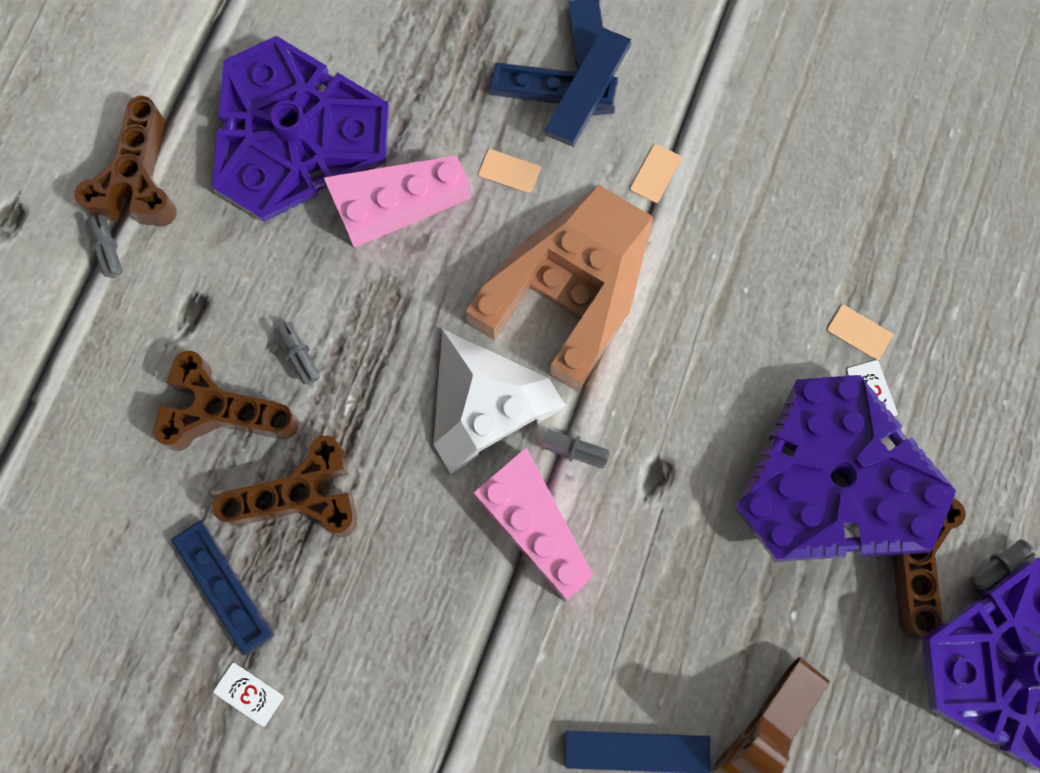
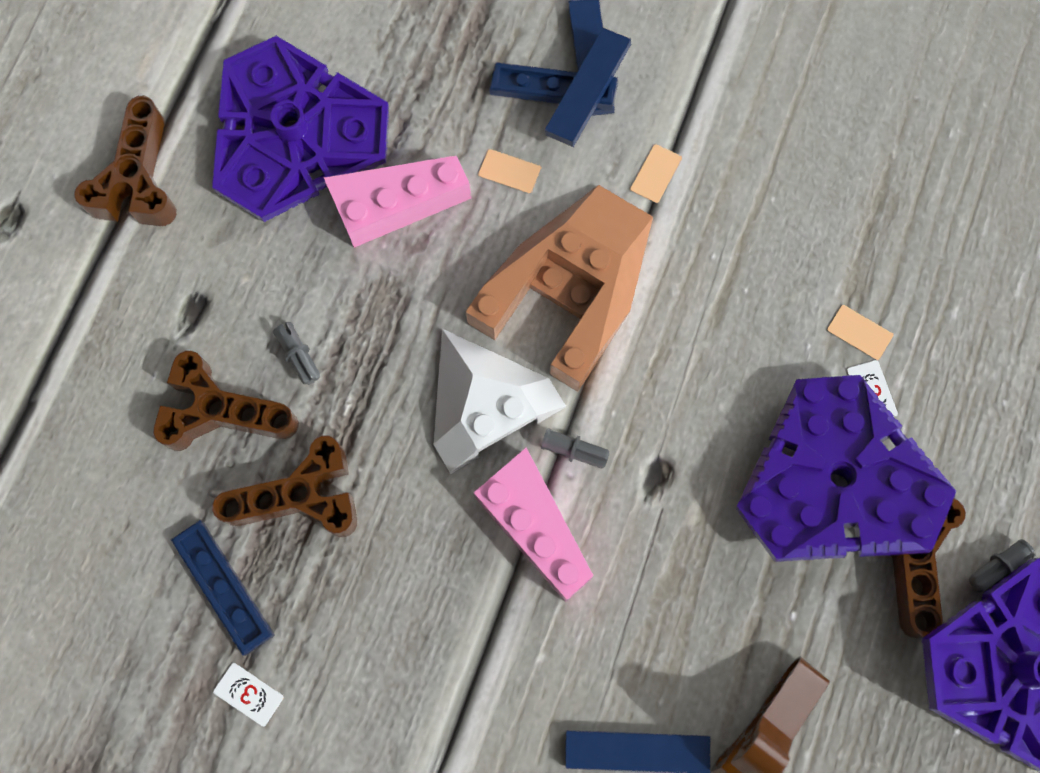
(104, 246): dark grey axle -> none

